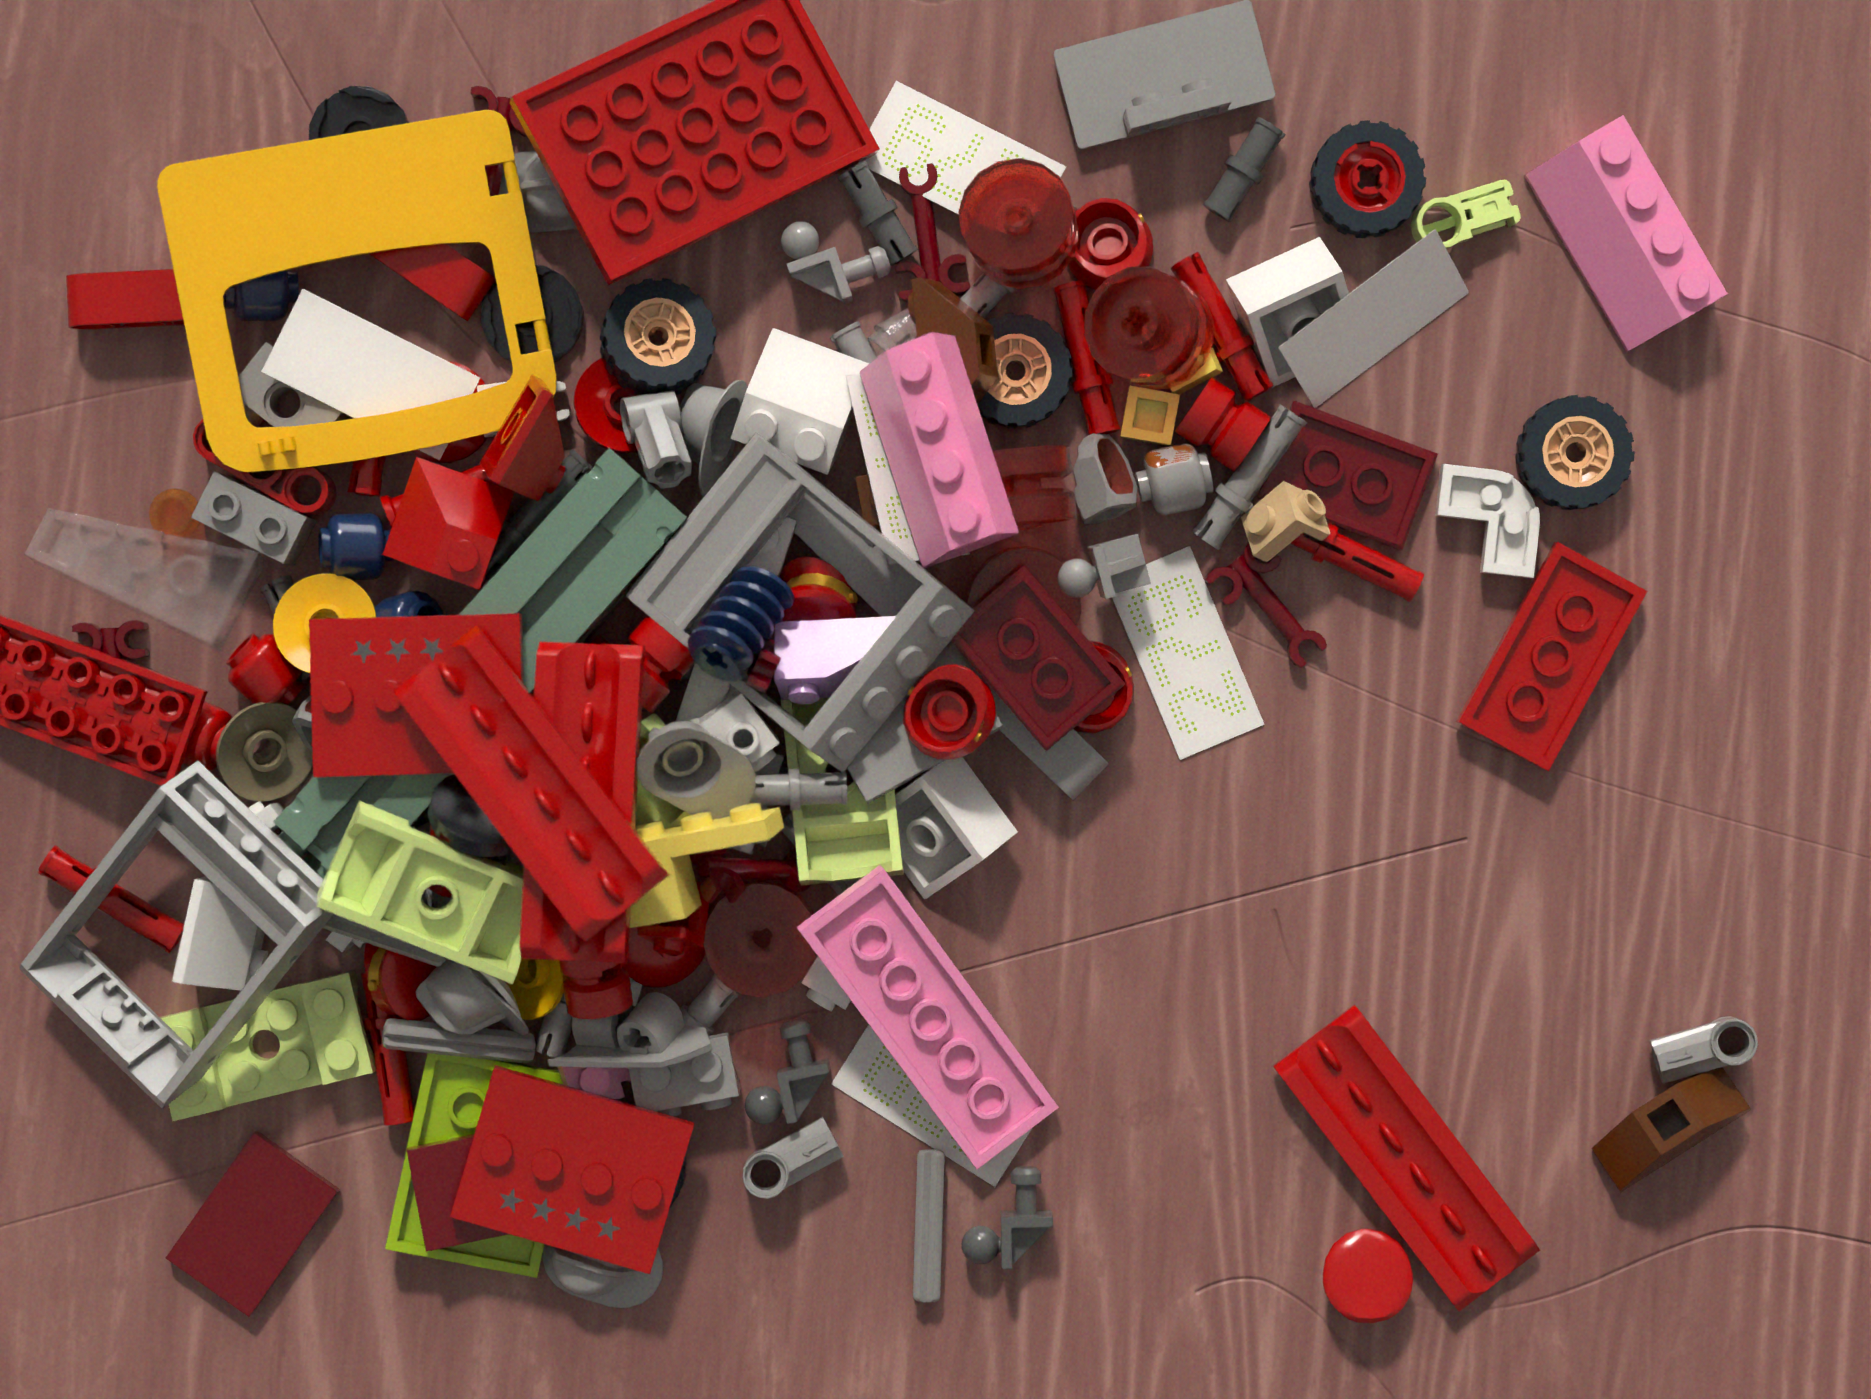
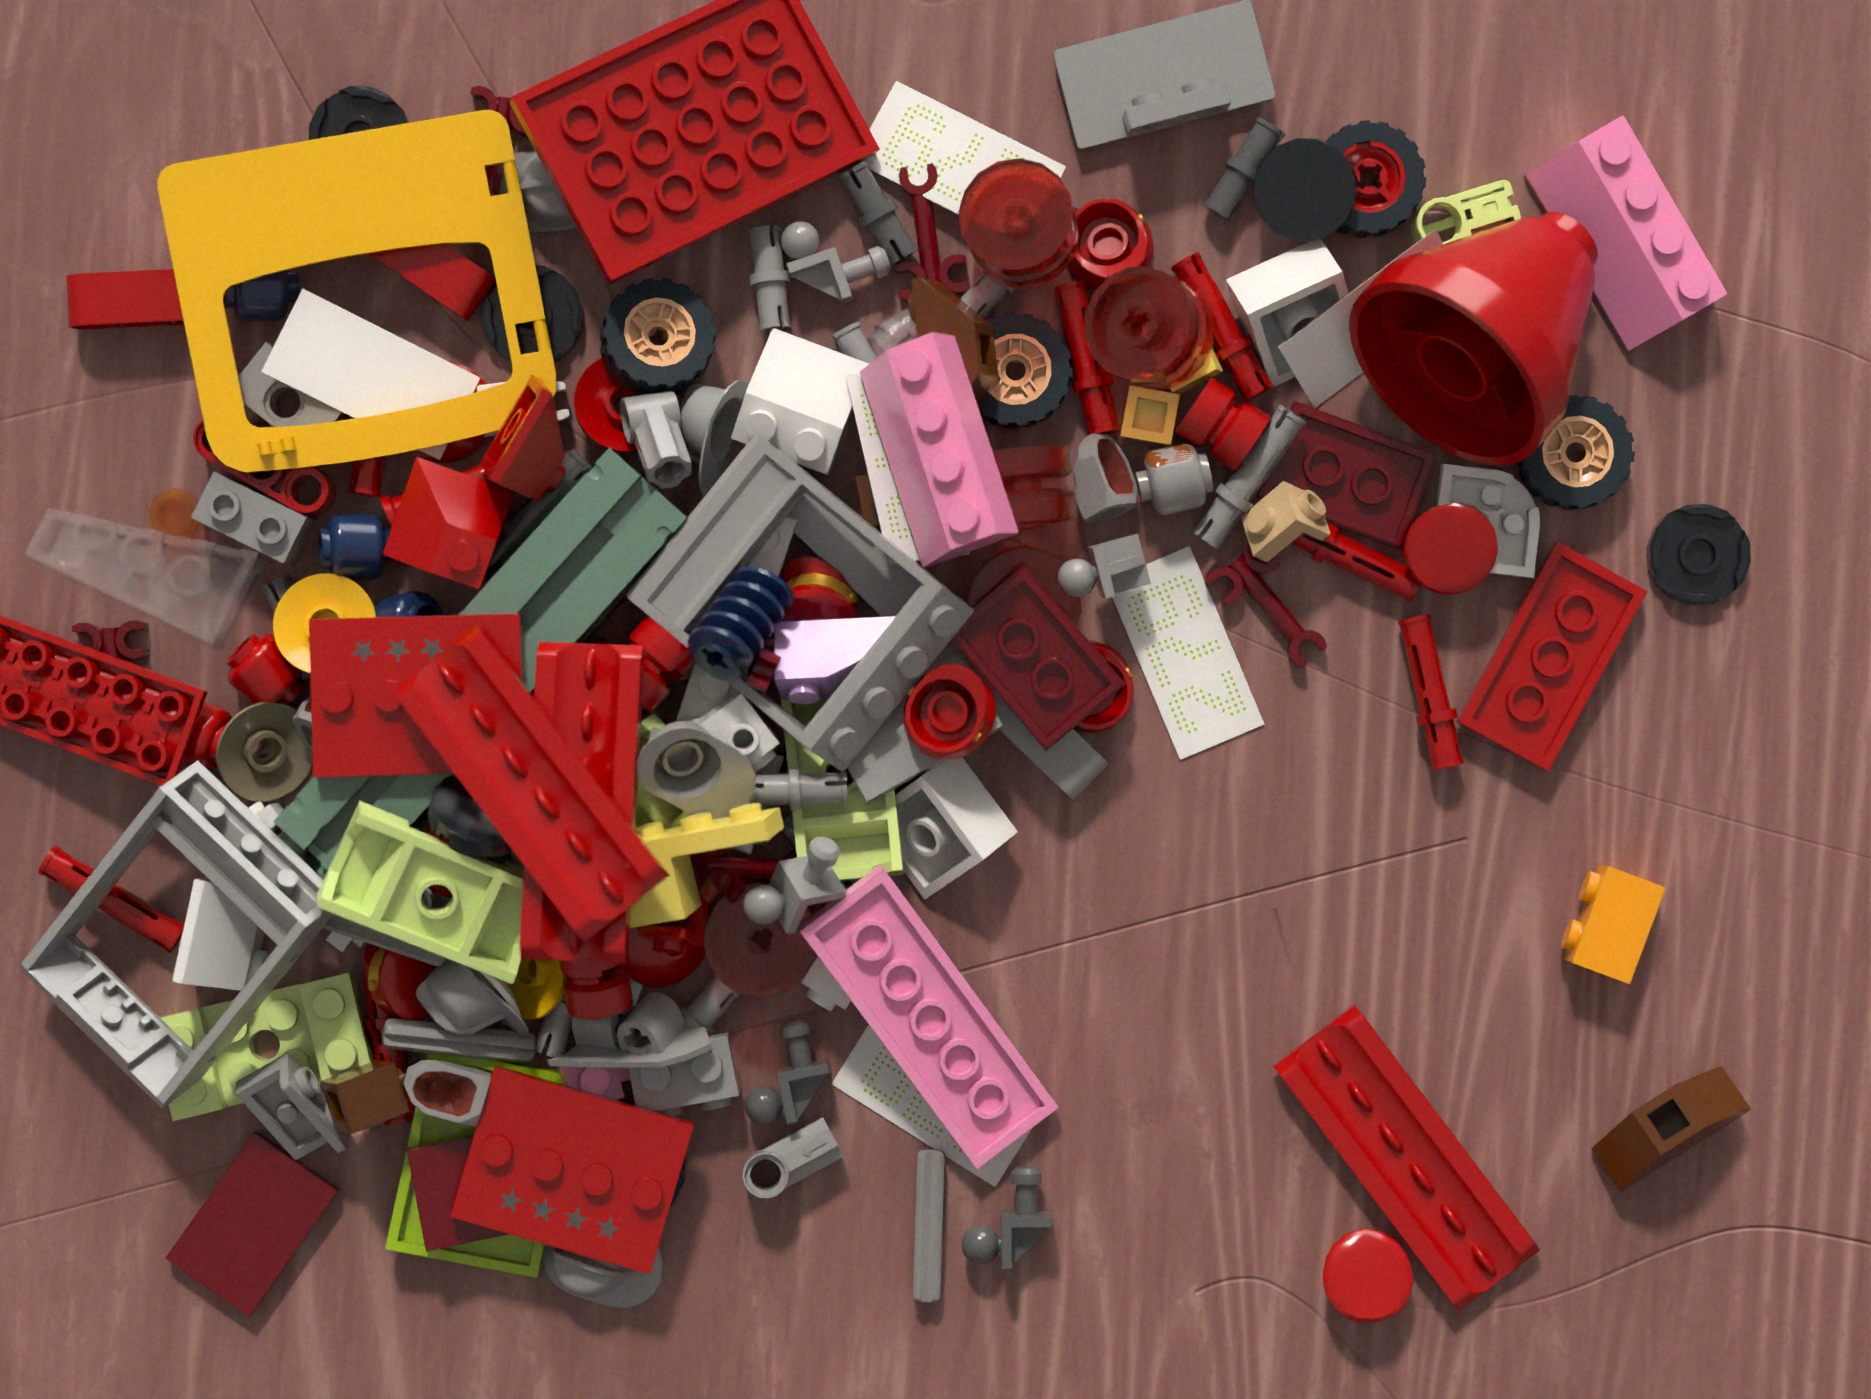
(291, 1106): none -> light grey bracket
(365, 1096): none -> reddish brown brick
(447, 1090): none -> rock
(769, 278): none -> light grey pin
(797, 885): none -> light grey piece
(1305, 189): none -> black tile
(1431, 692): none -> red pin
(1451, 548): none -> red piece
(1480, 335): none -> red cone
(1612, 922): none -> light orange brick
(1698, 554): none -> black tile
(1698, 1049): light grey piece -> none

